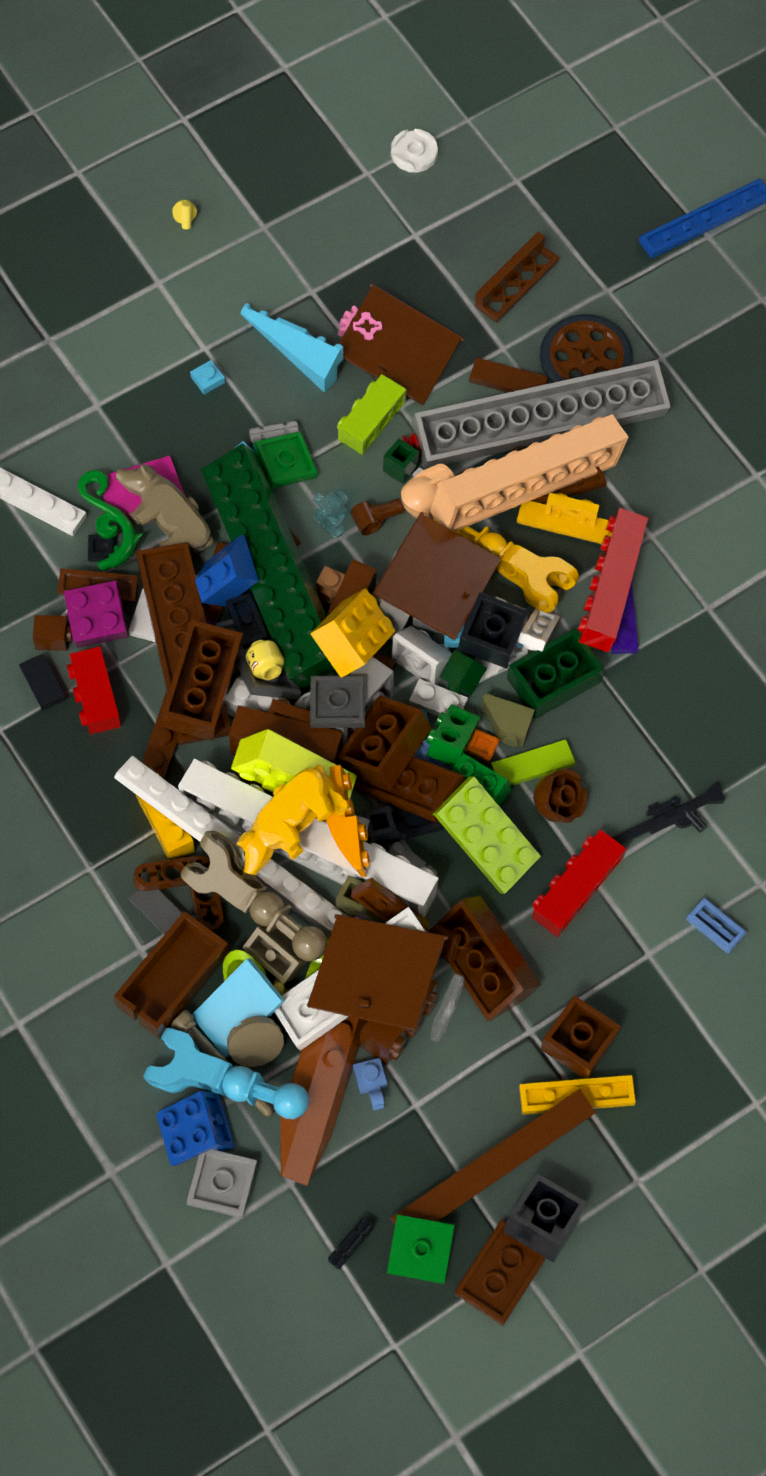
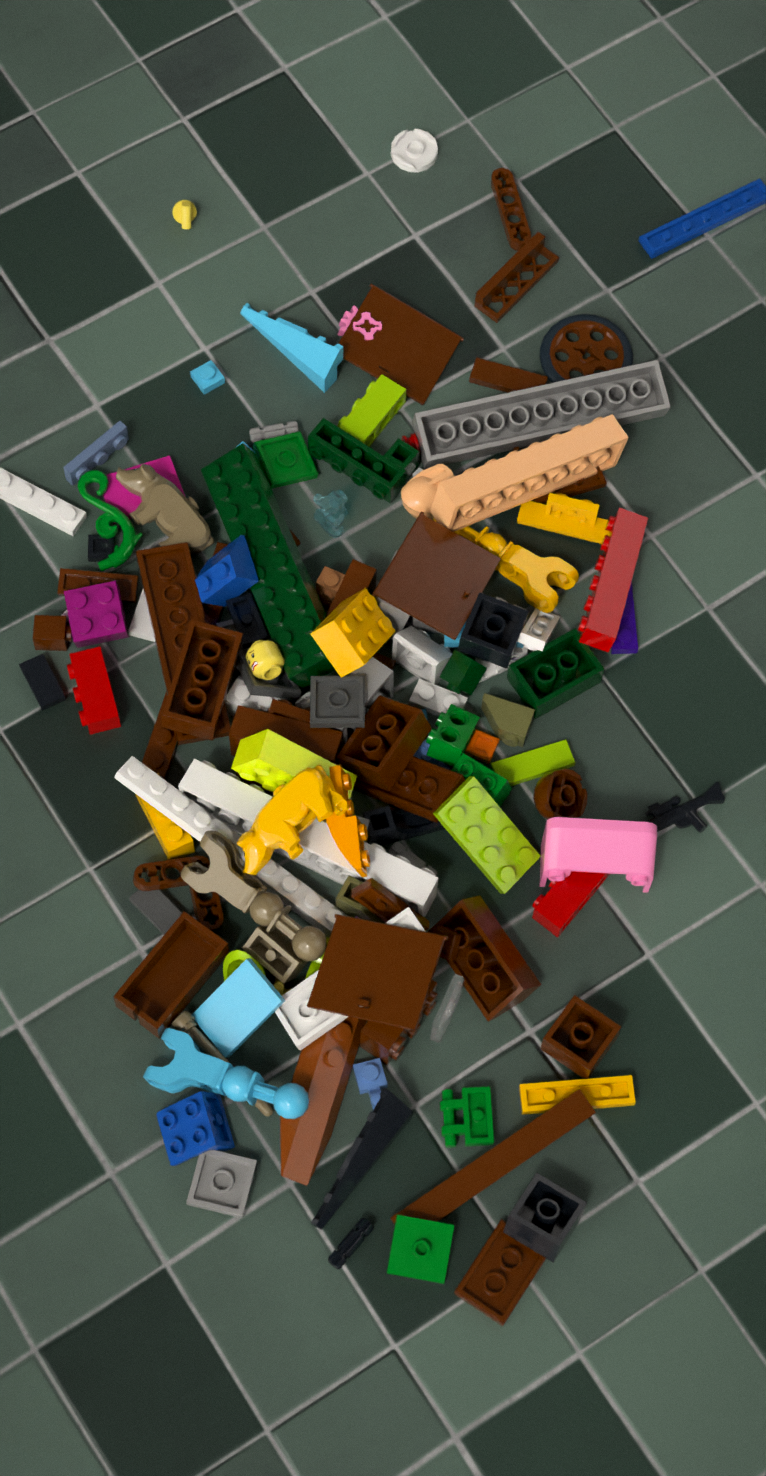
(96, 453): none -> sand blue plate
(255, 1041): dark tan tile -> none
(356, 460): none -> dark green brick
(370, 517): reddish brown pin -> none
(377, 1135): none -> black wedge
(477, 1117): none -> green plate
(508, 209): none -> reddish brown beam
(598, 848): none -> bright pink windscreen
(707, 931): medium blue tile -> none

